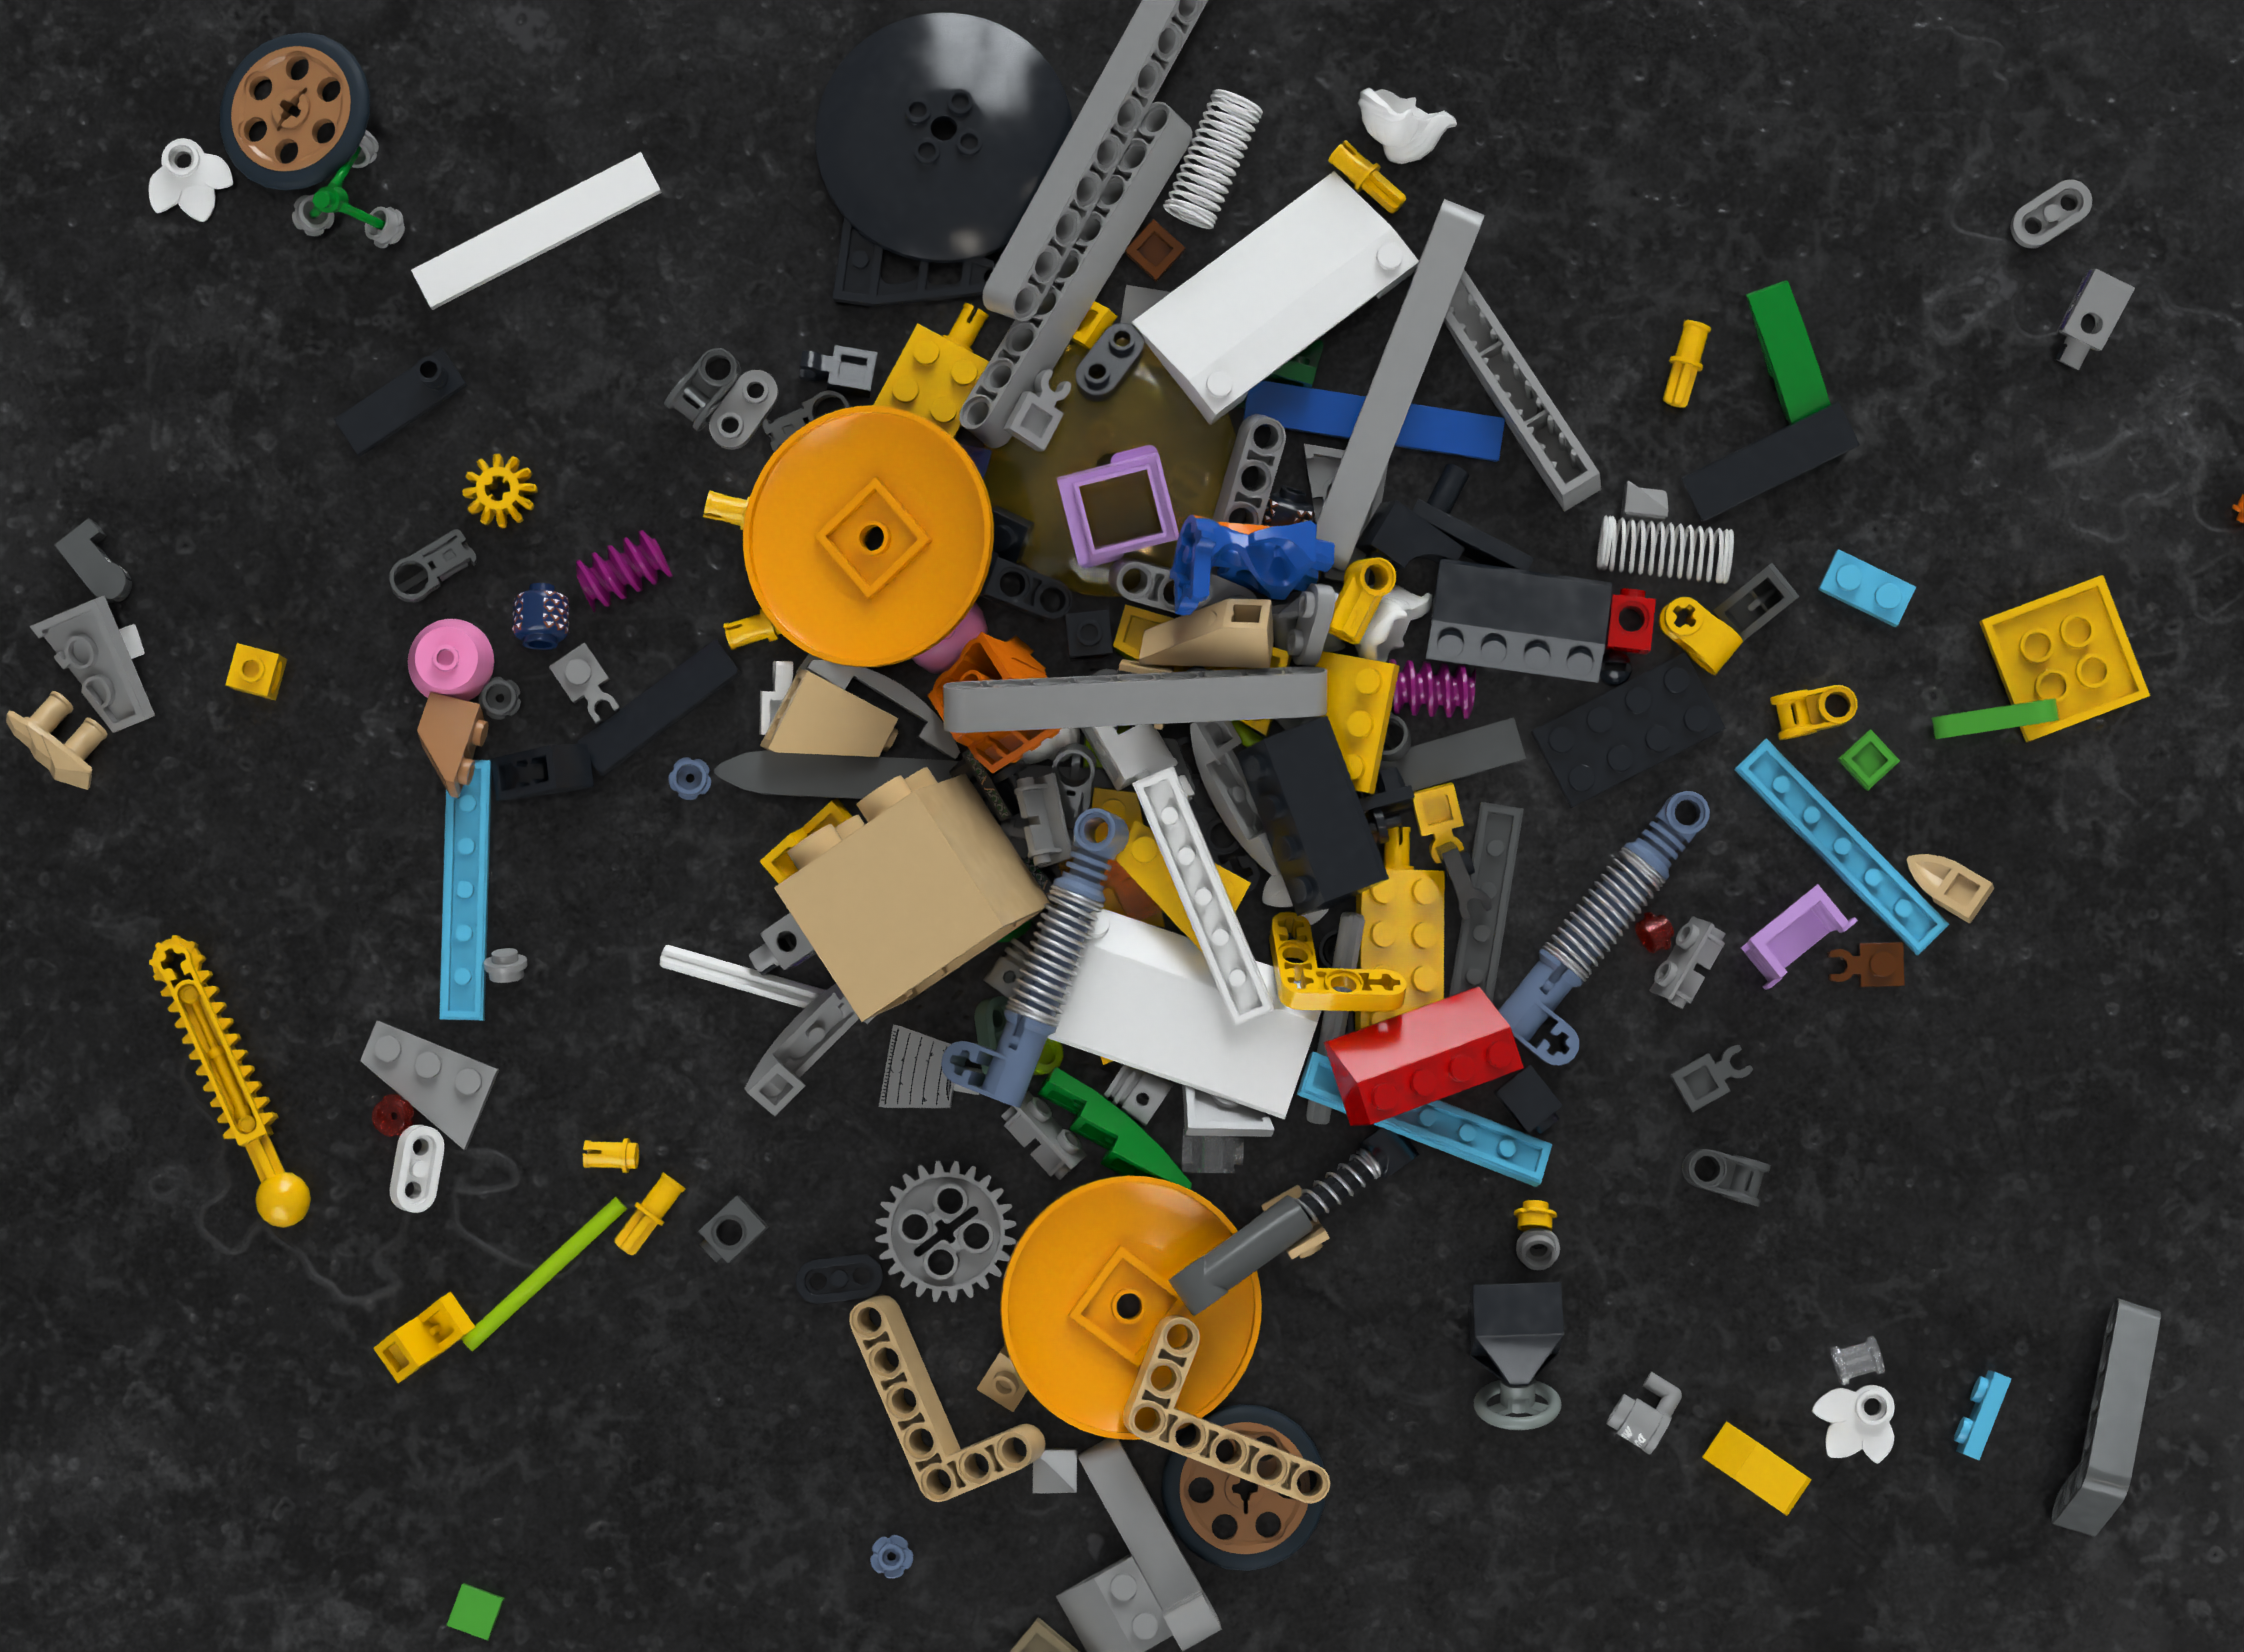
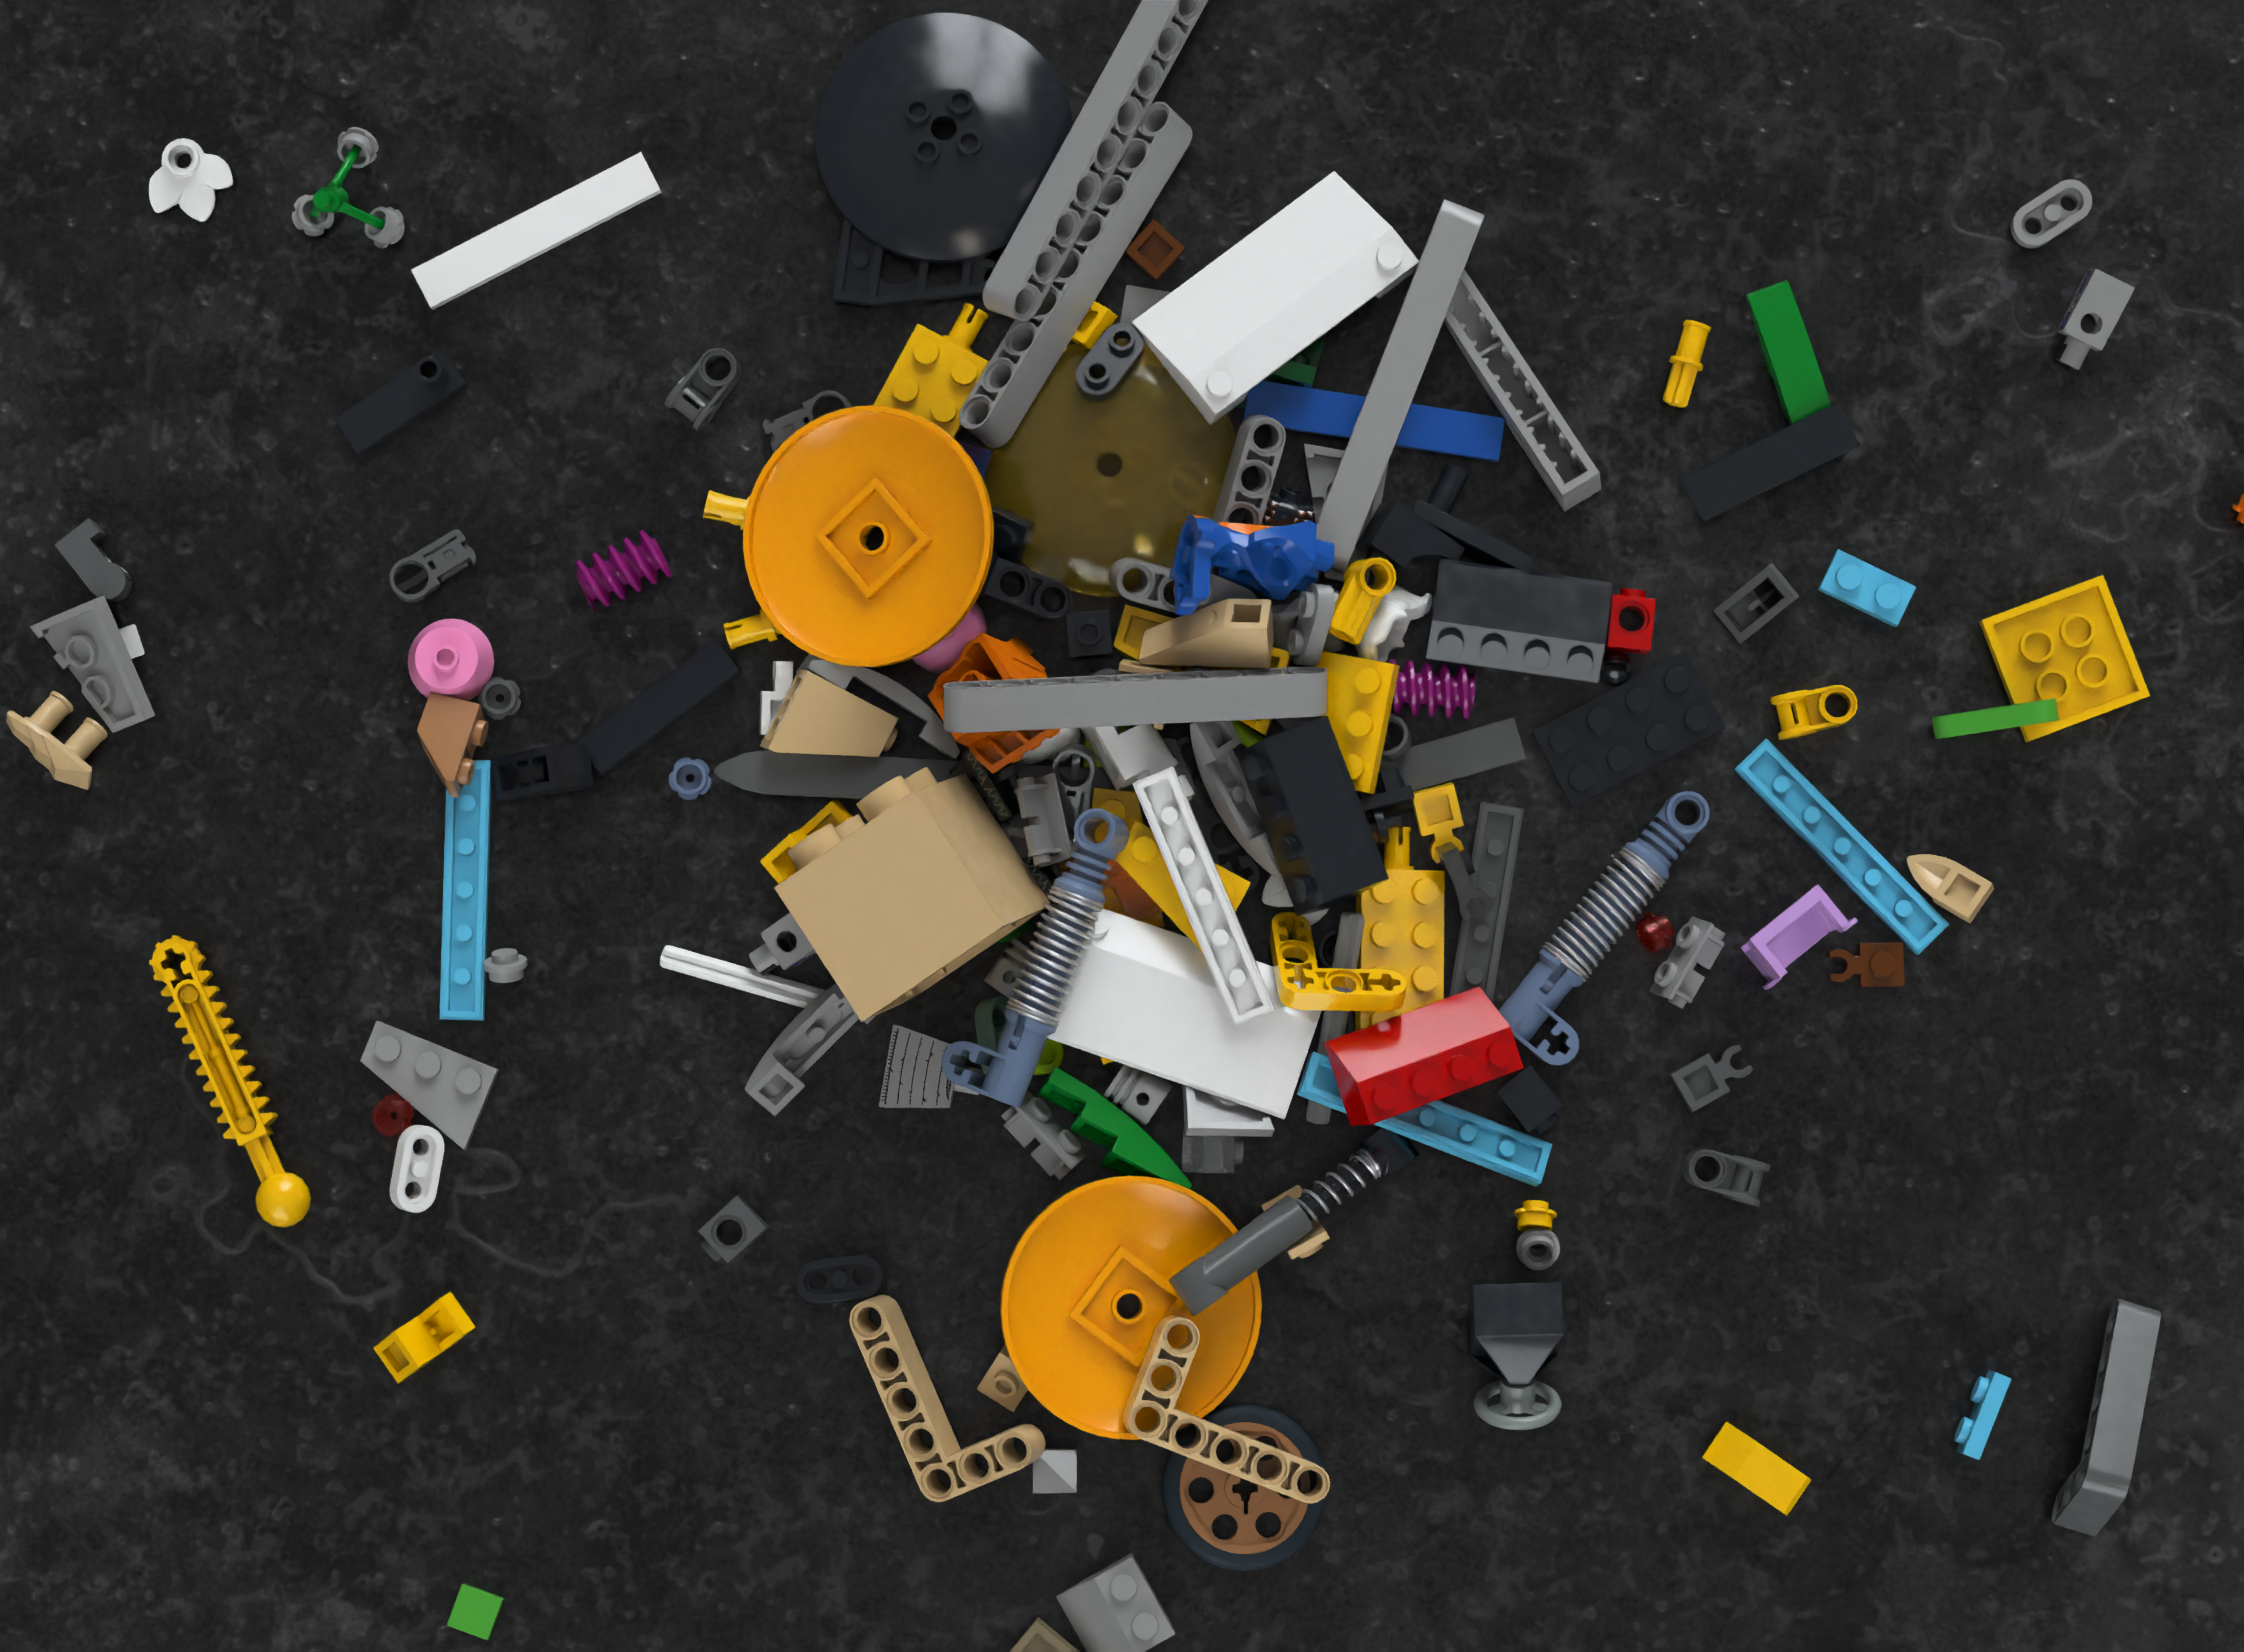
(256, 671): yellow brick -> none
(274, 62): wedge -> none
(510, 500): yellow gear -> none
(541, 616): dark blue head -> none
(544, 1273): lime axle -> none
(582, 677): light grey plate -> none
(611, 1155): yellow pin -> none
(648, 1214): yellow axle -> none
(746, 410): light grey plate -> none
(847, 371): plate -> none
(899, 1547): sand blue plate -> none
(969, 1263): light grey gear -> none
(1034, 415): light grey plate -> none
(1121, 464): lavender piece -> none
(1150, 1543): light grey beam -> none
(1202, 217): white piece -> none
(1366, 177): yellow axle -> none
(1401, 126): white hair -> none
(1610, 532): white piece -> none
(1641, 1422): light grey piece -> none
(1644, 504): light grey slope -> none
(1705, 639): yellow piece -> none
(1852, 1427): white plate -> none
(1857, 1360): clear bush -> none
(1868, 760): bright green tile -> none

